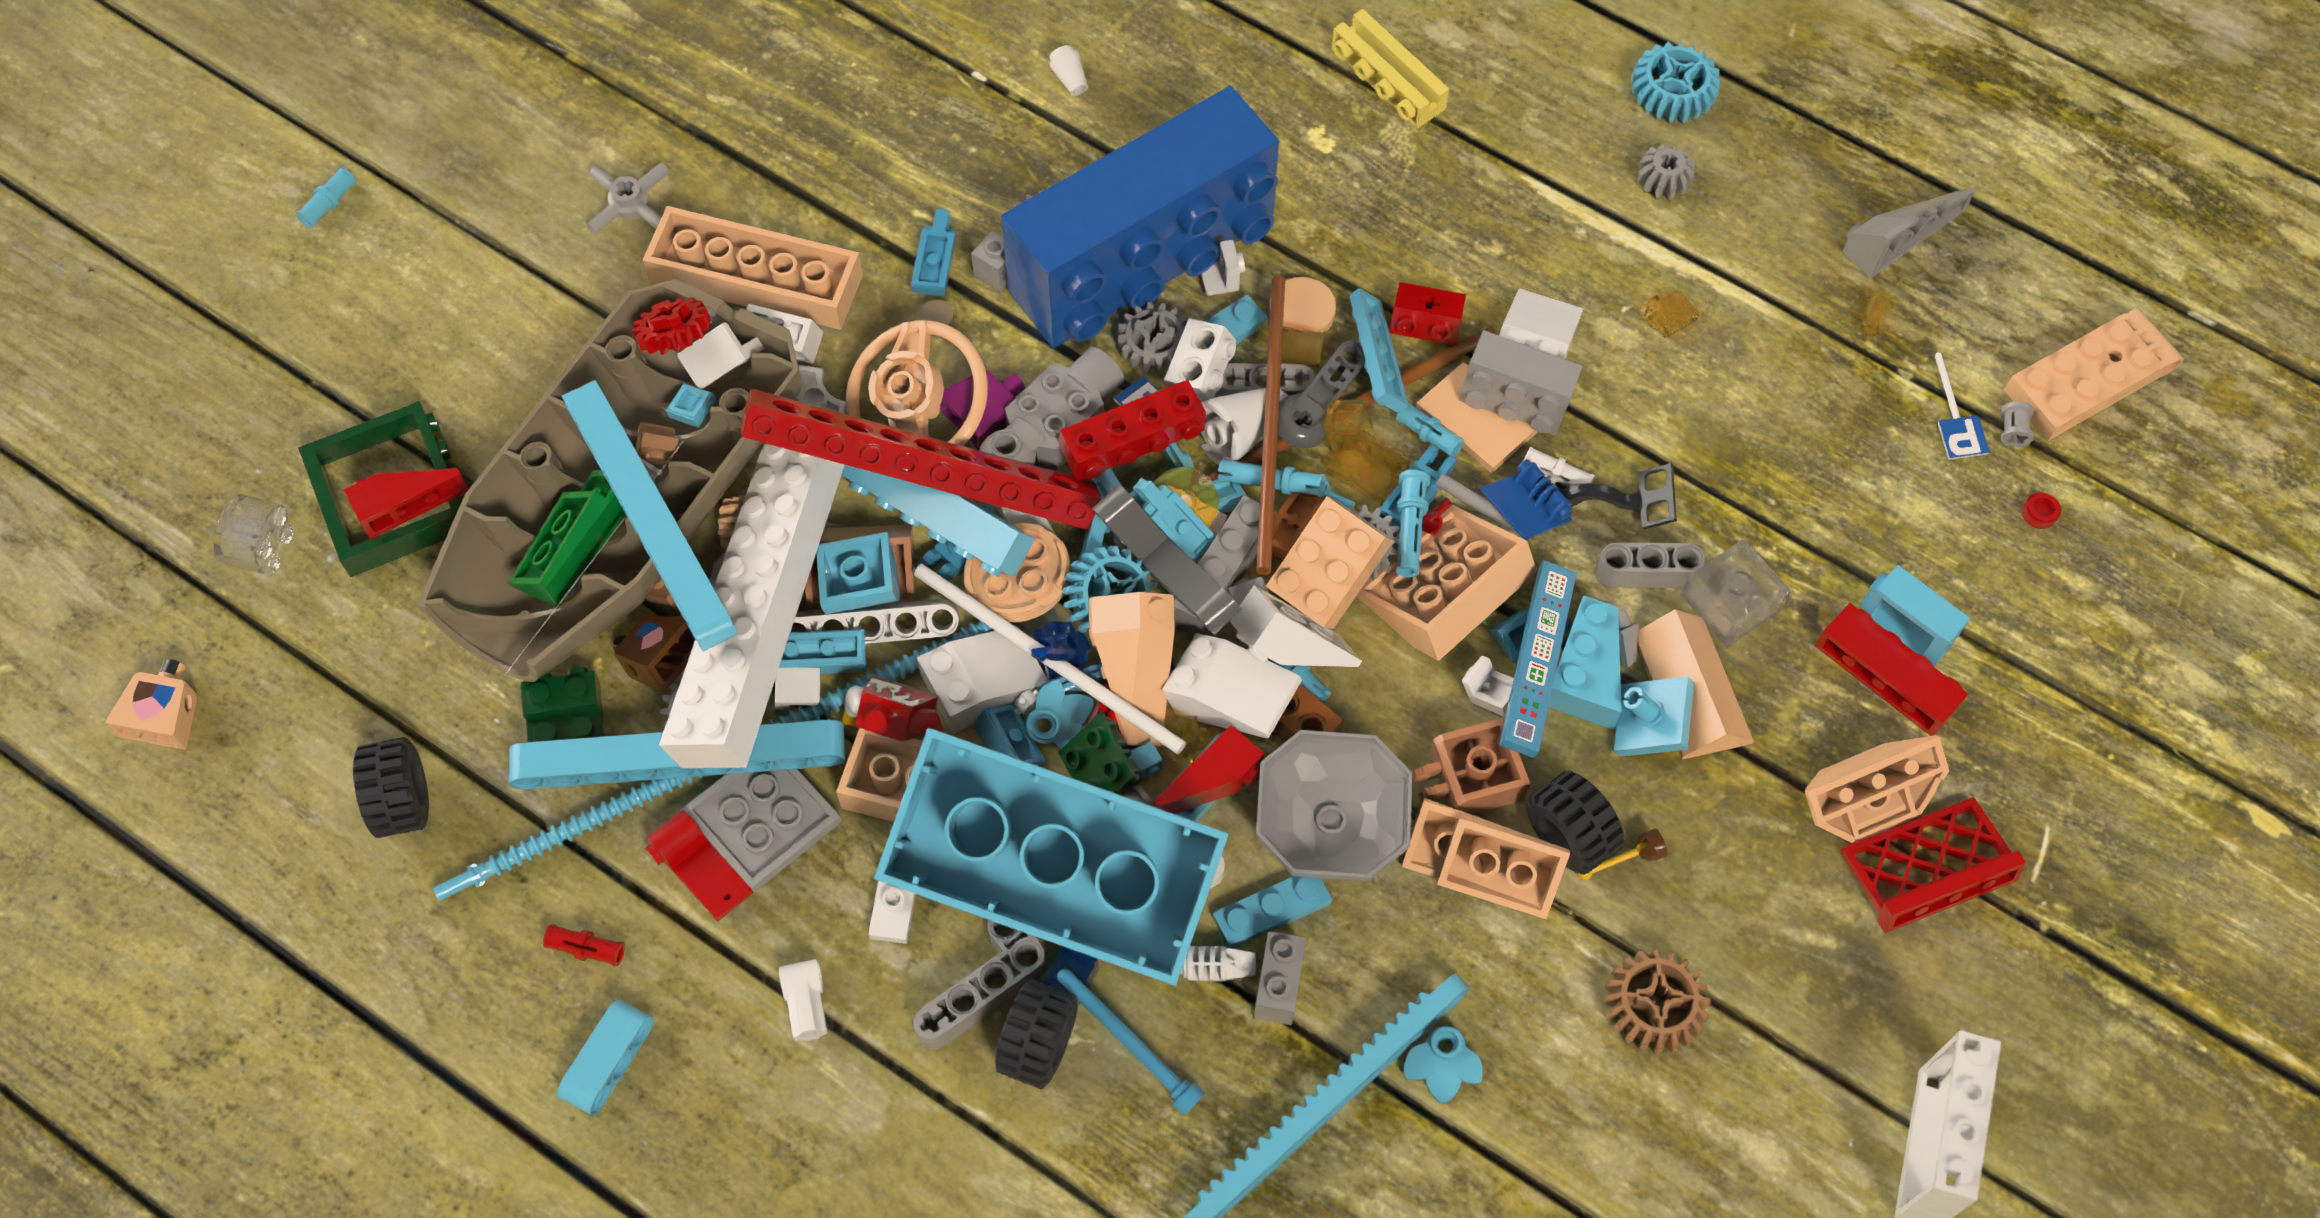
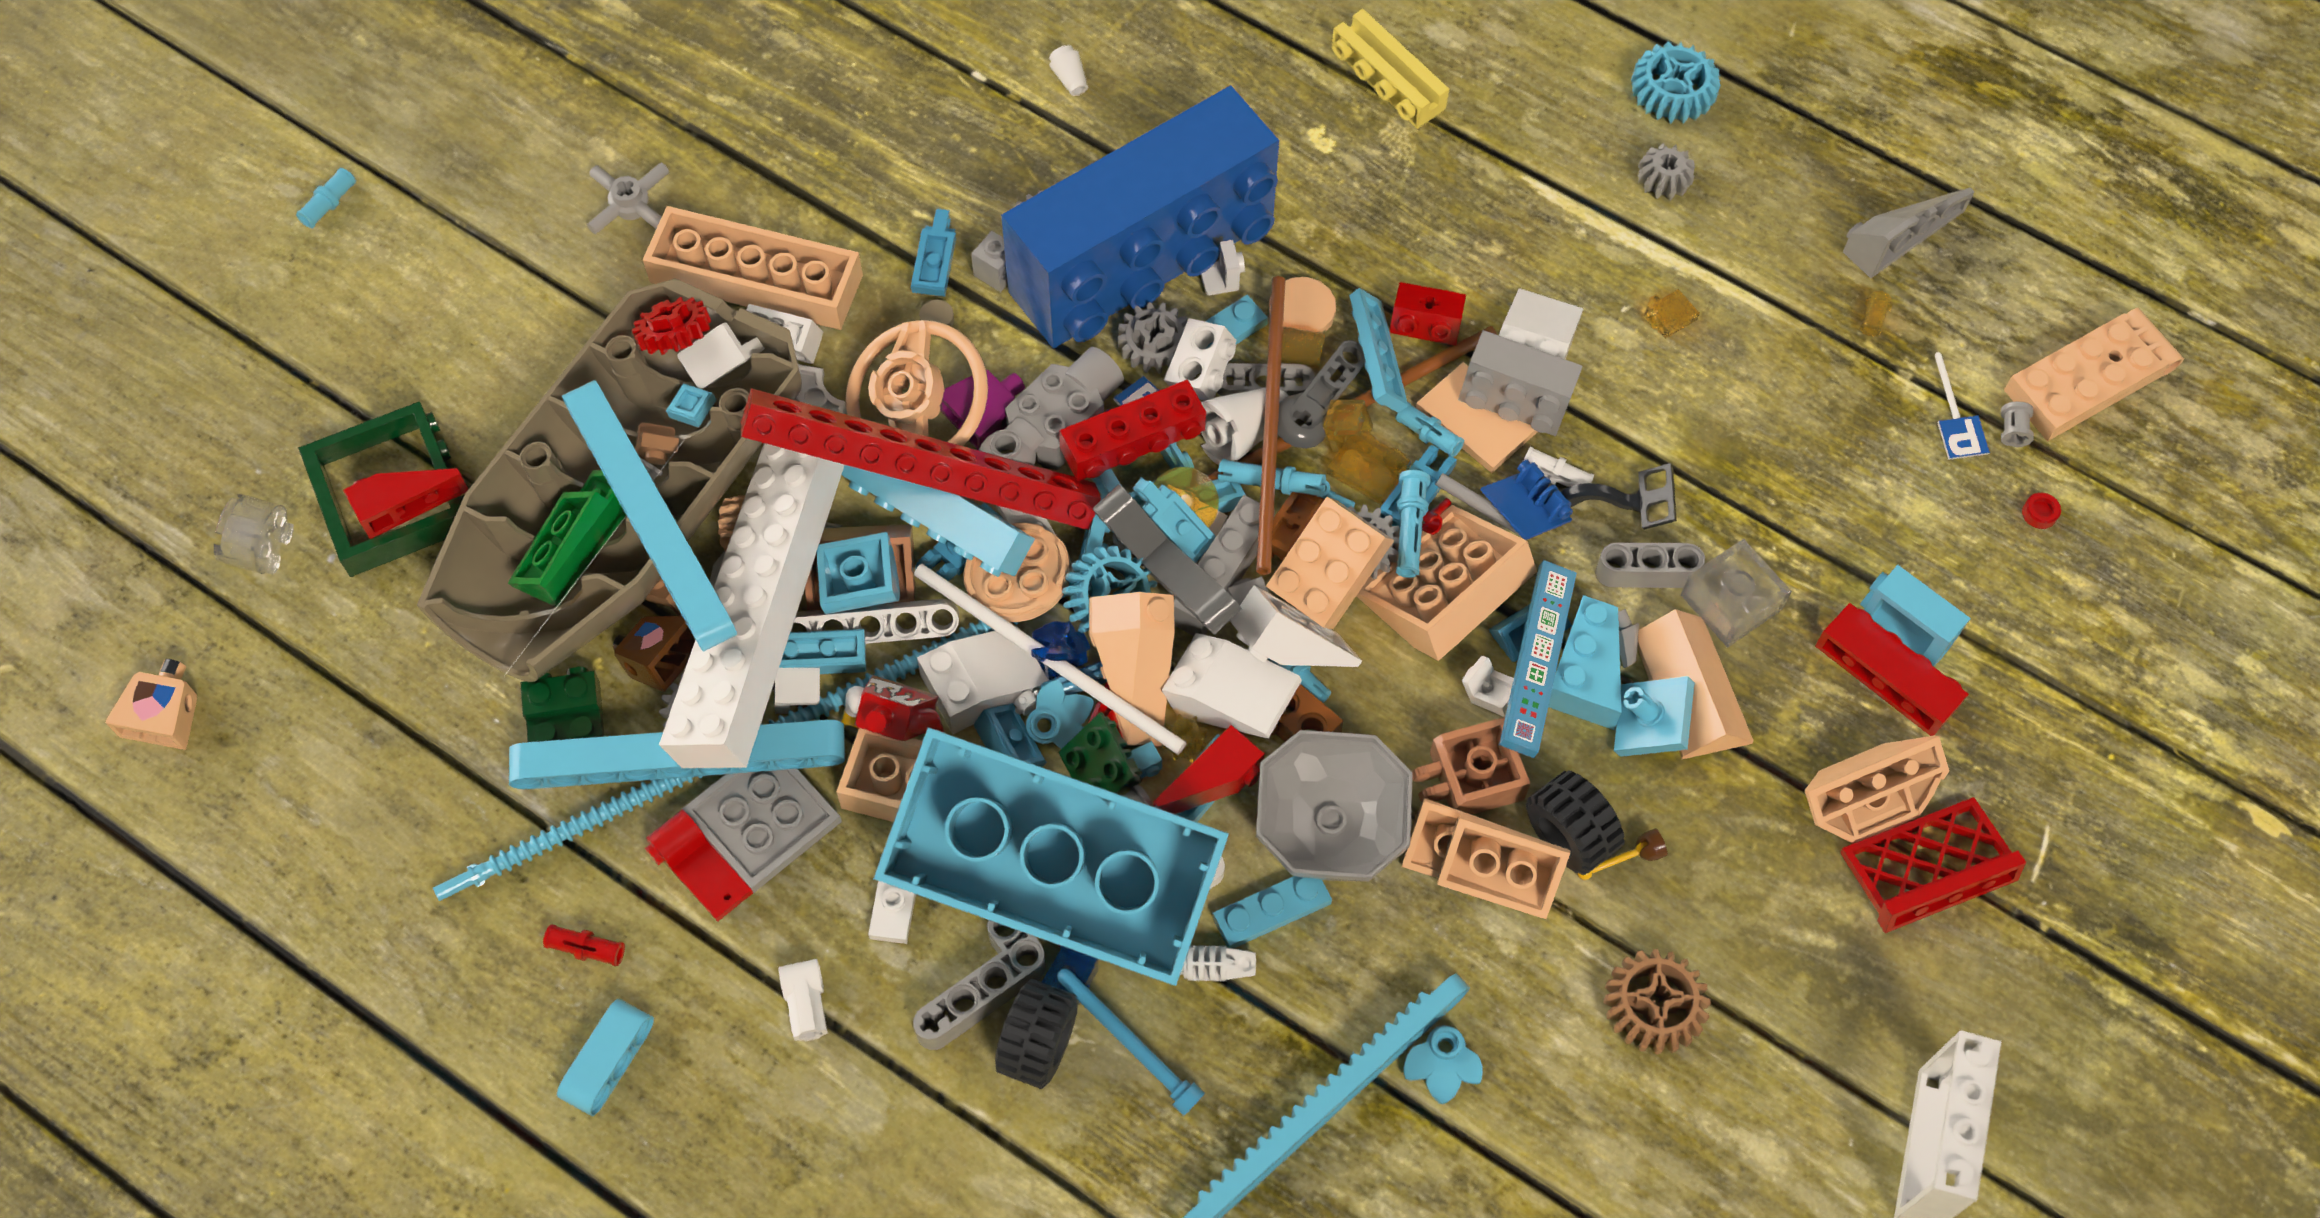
(390, 787): black tyre -> none
(1279, 978): light grey brick -> none

